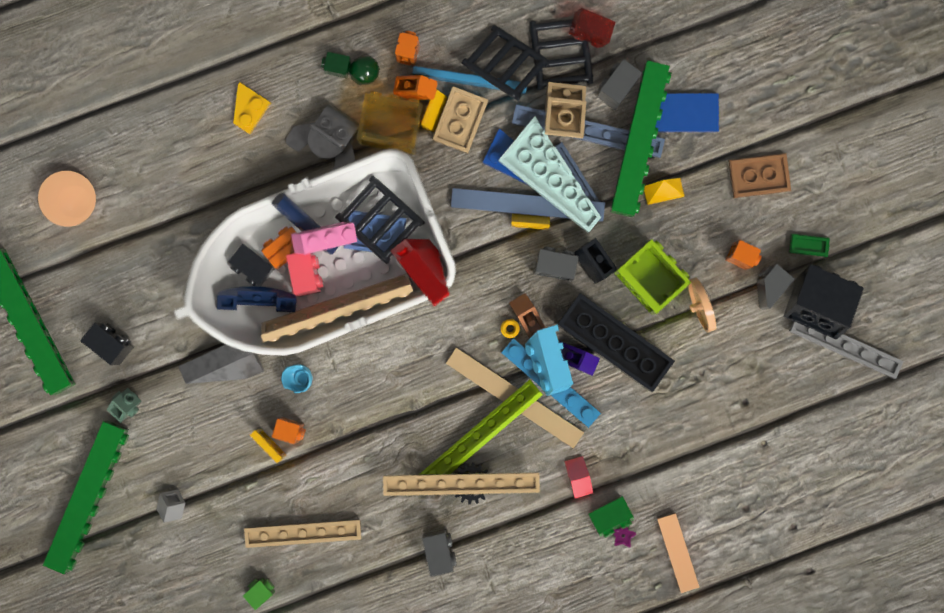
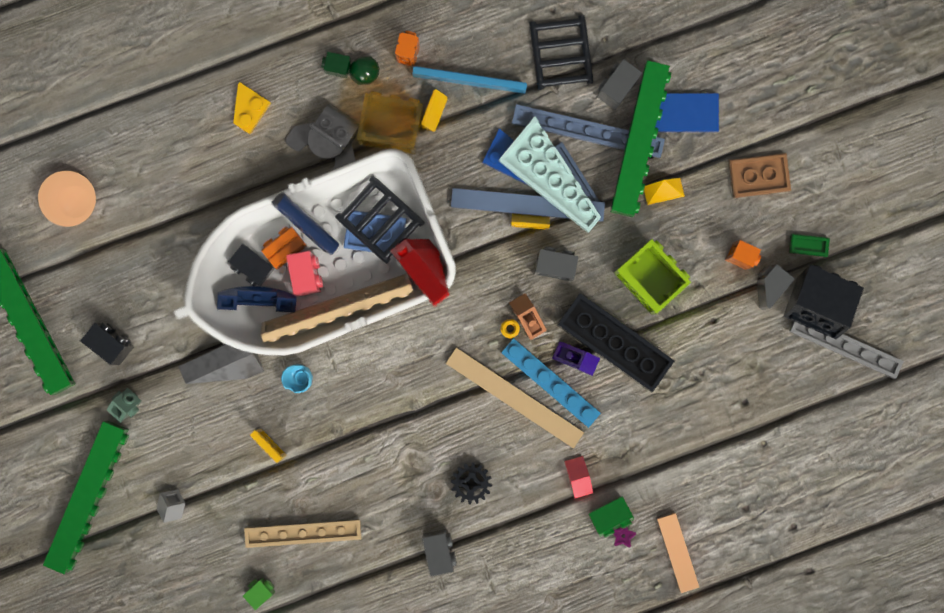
(288, 430): orange brick -> none
(324, 237): bright pink brick -> none
(415, 87): orange brick -> none
(460, 120): tan plate -> none
(461, 484): tan plate -> none
(485, 430): lime plate -> none
(500, 83): black bar -> none
(548, 361): medium azure wedge -> none
(565, 110): tan slope -> none
(591, 28): clear red brick -> none
(595, 261): black brick -> none
(701, 305): light nougat piece -> none

